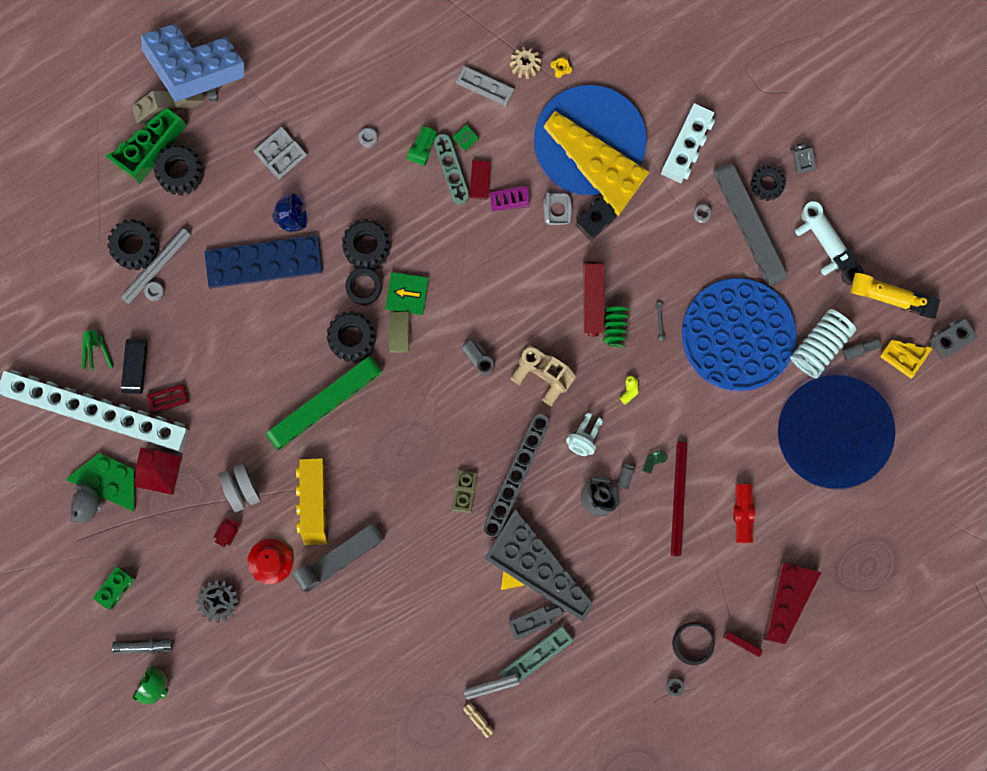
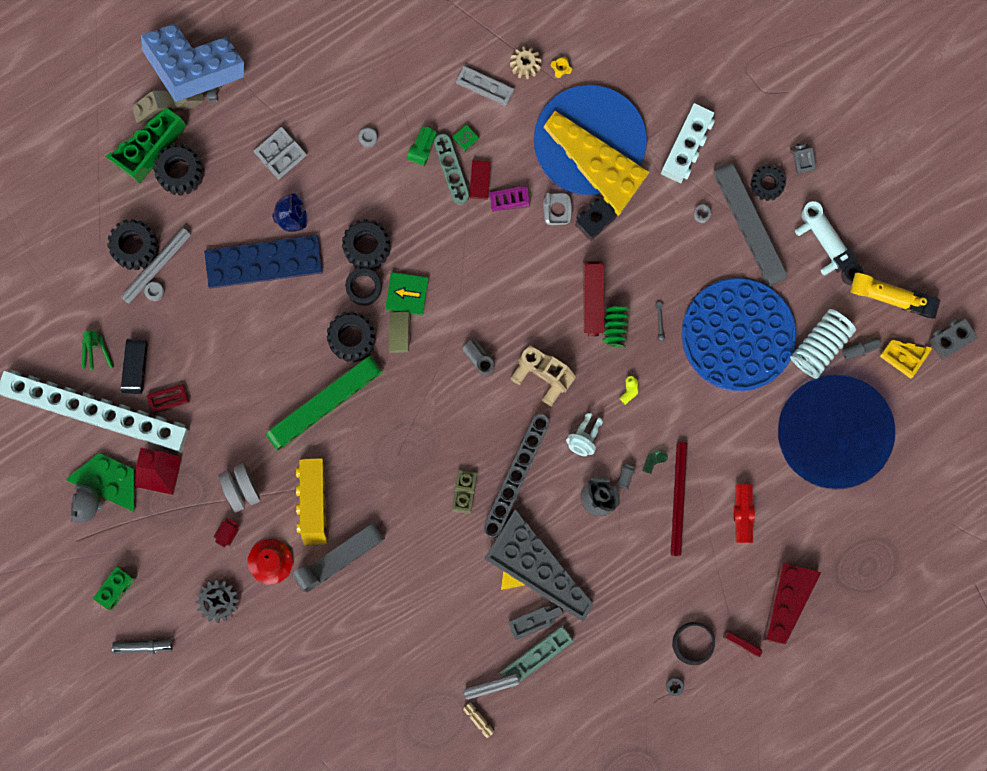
(151, 686): green cylinder -> none

